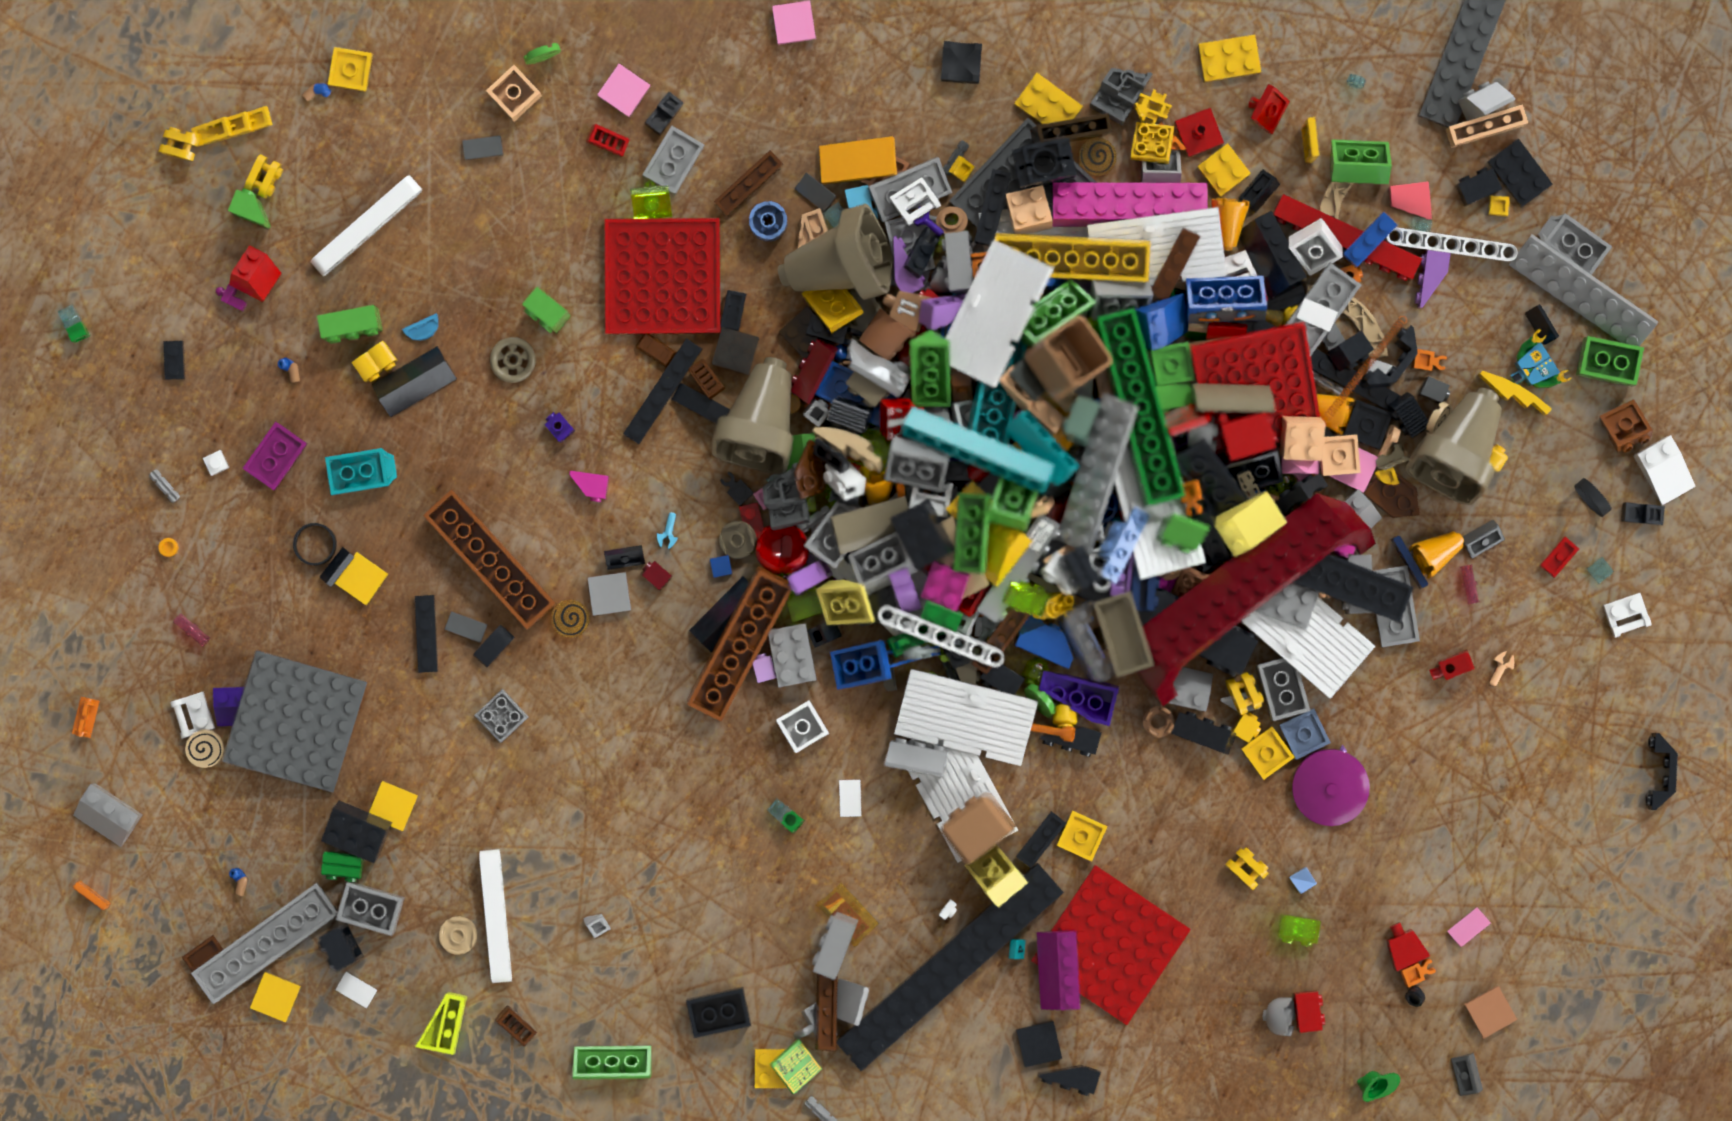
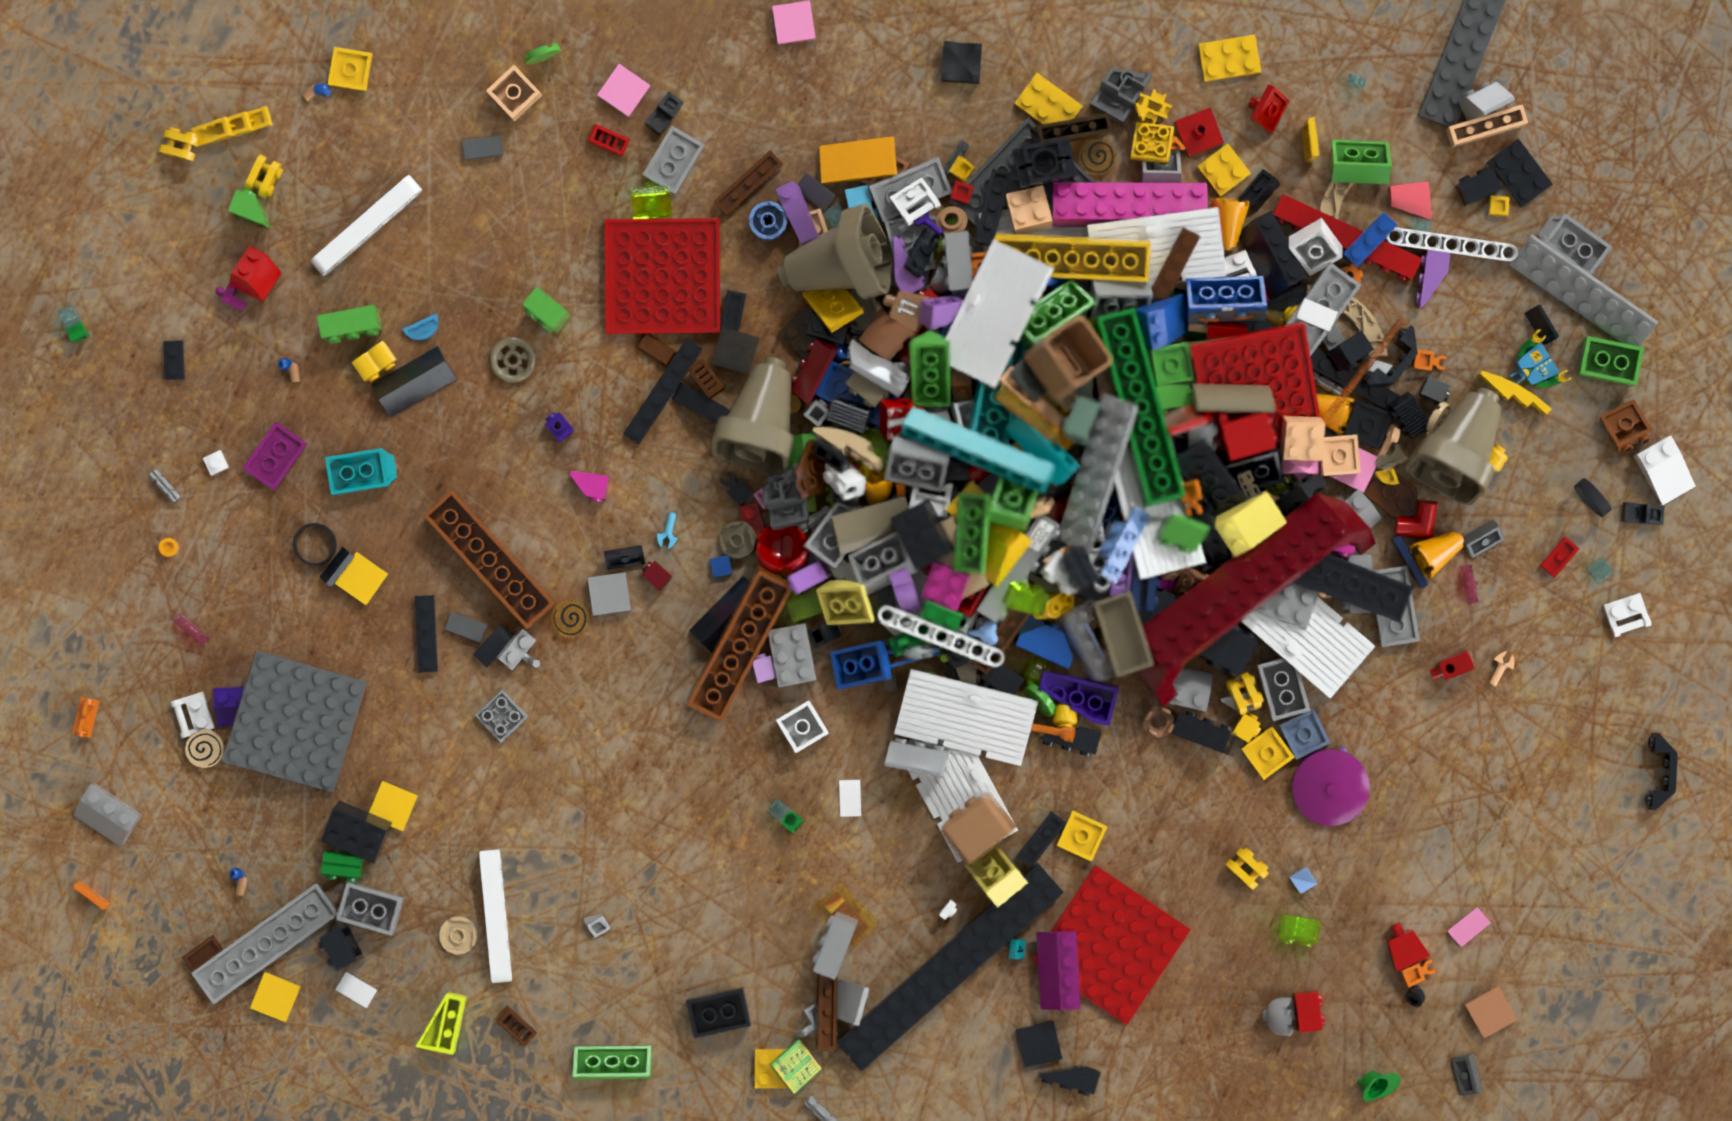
(517, 649): none -> light grey plate
(797, 212): none -> medium lavender slope
(961, 192): none -> red tile
(985, 632): none -> light blue rock
(1029, 415): none -> clear yellow tile
(1419, 526): none -> red brick

